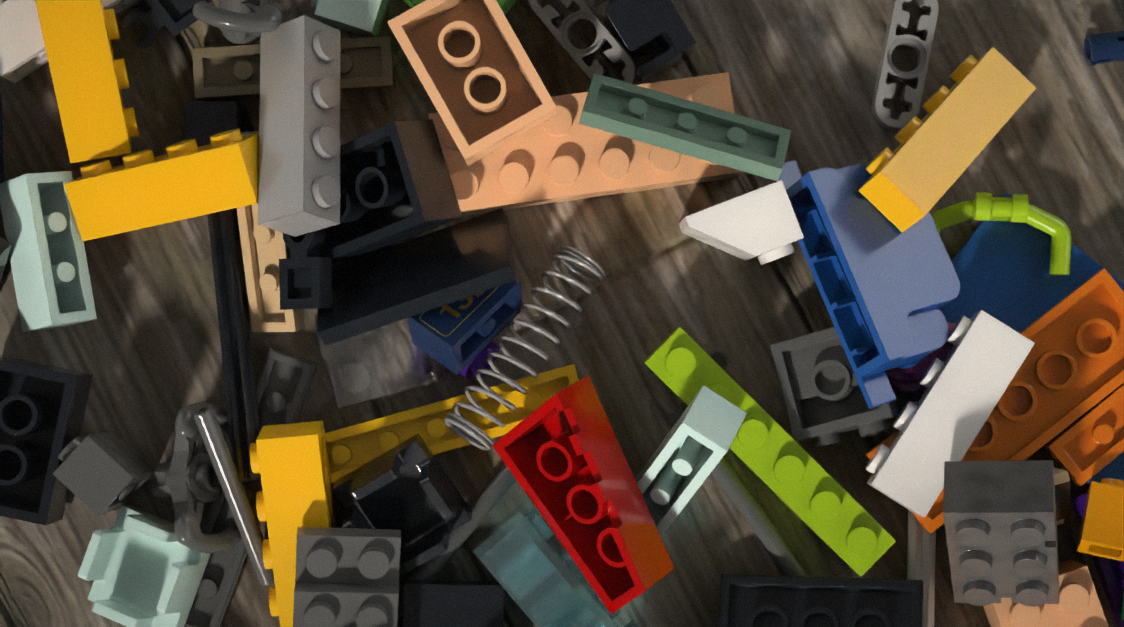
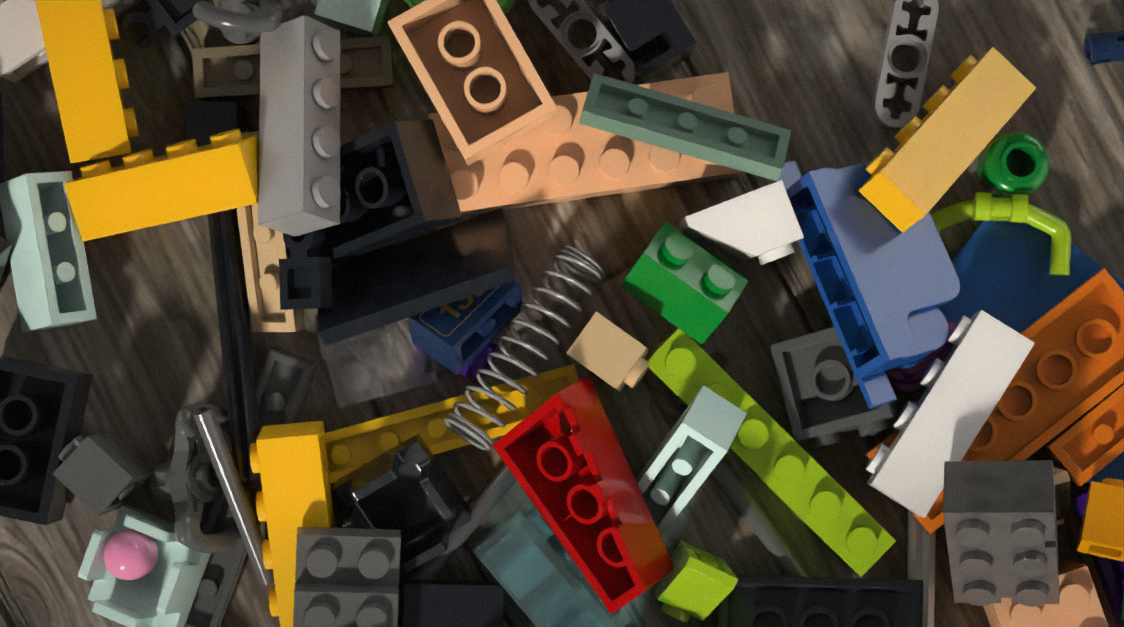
(130, 555): none -> bright pink piece
(610, 353): none -> tan slope
(684, 282): none -> green slope
(695, 584): none -> lime slope
(1013, 164): none -> green head

